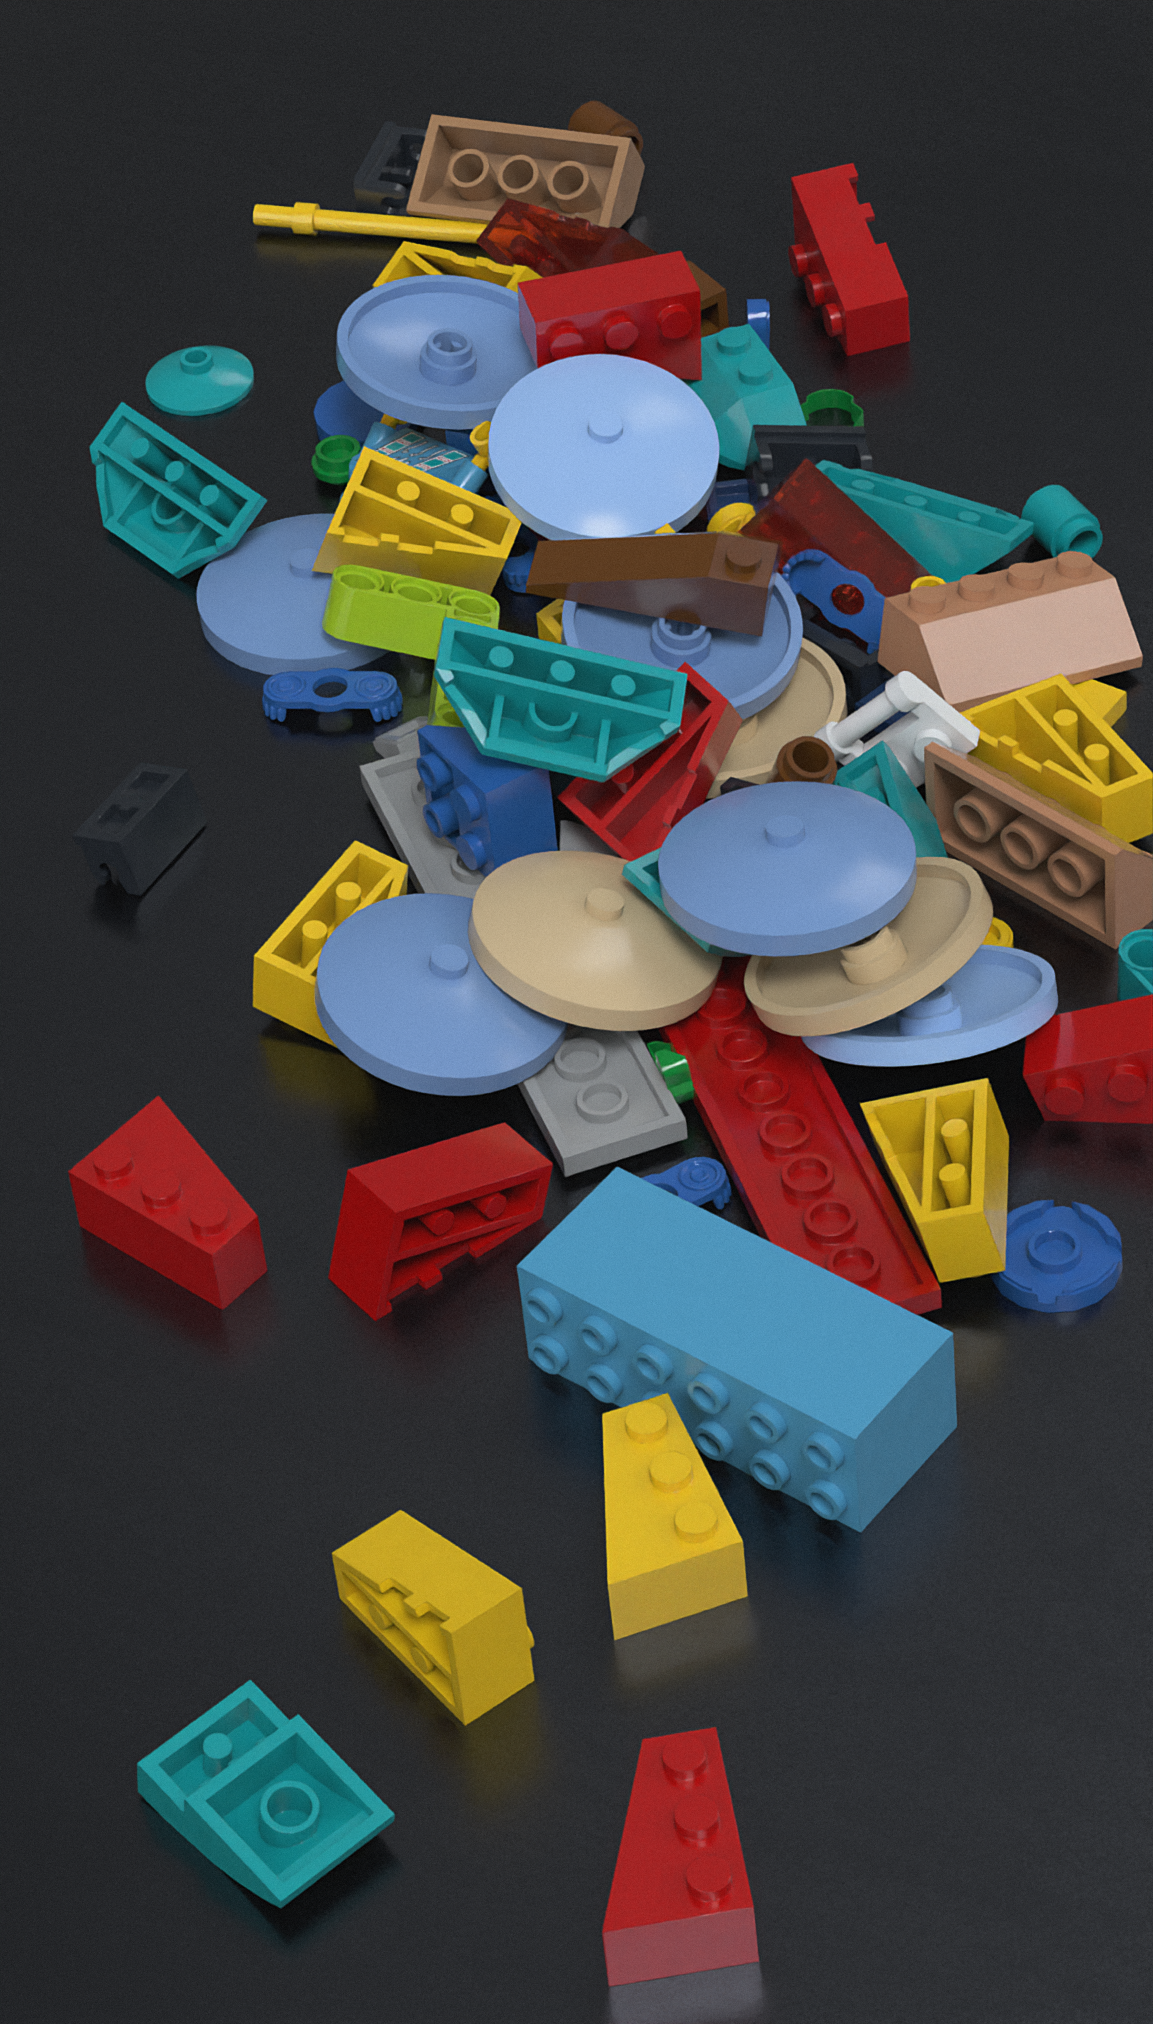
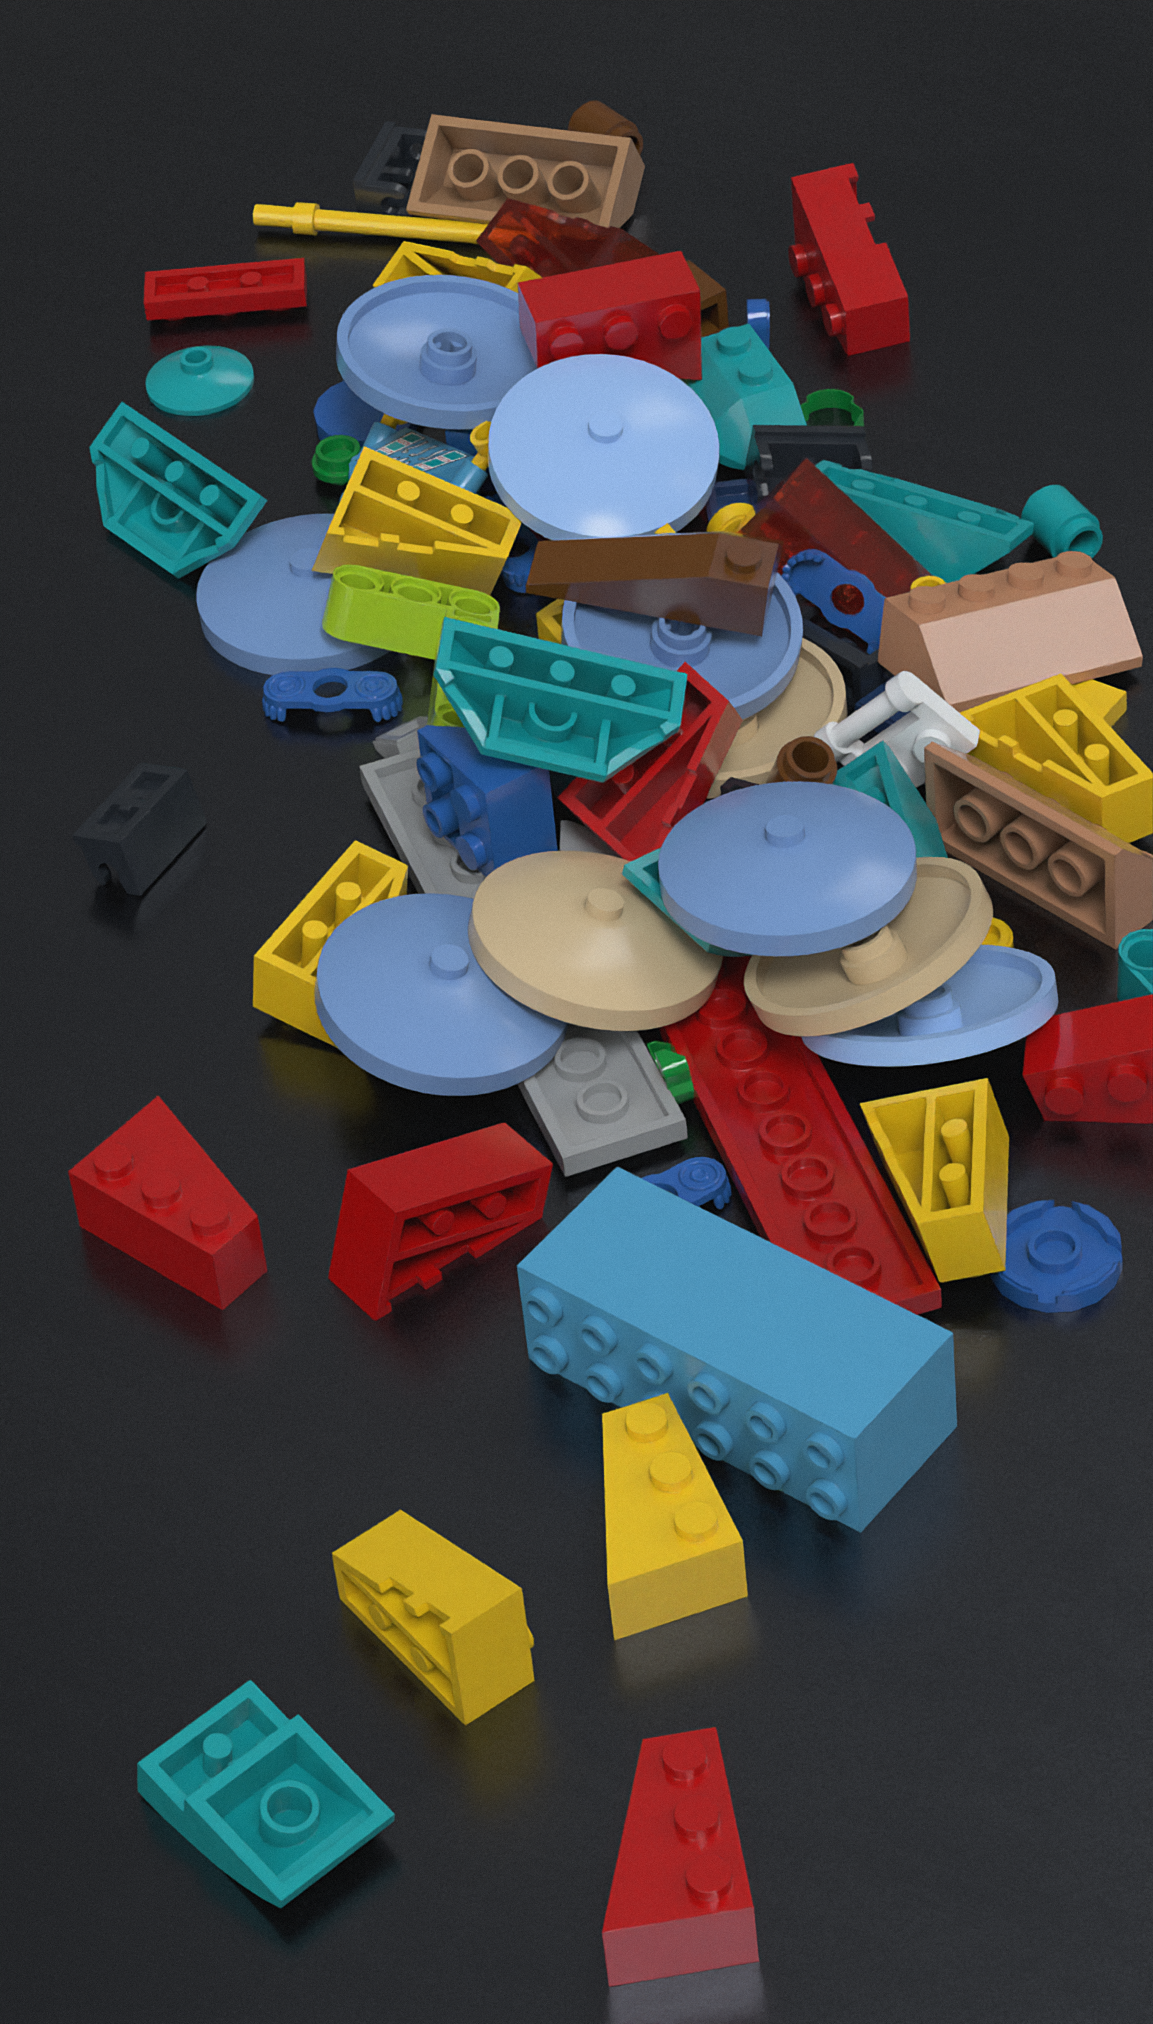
(225, 289): none -> red plate

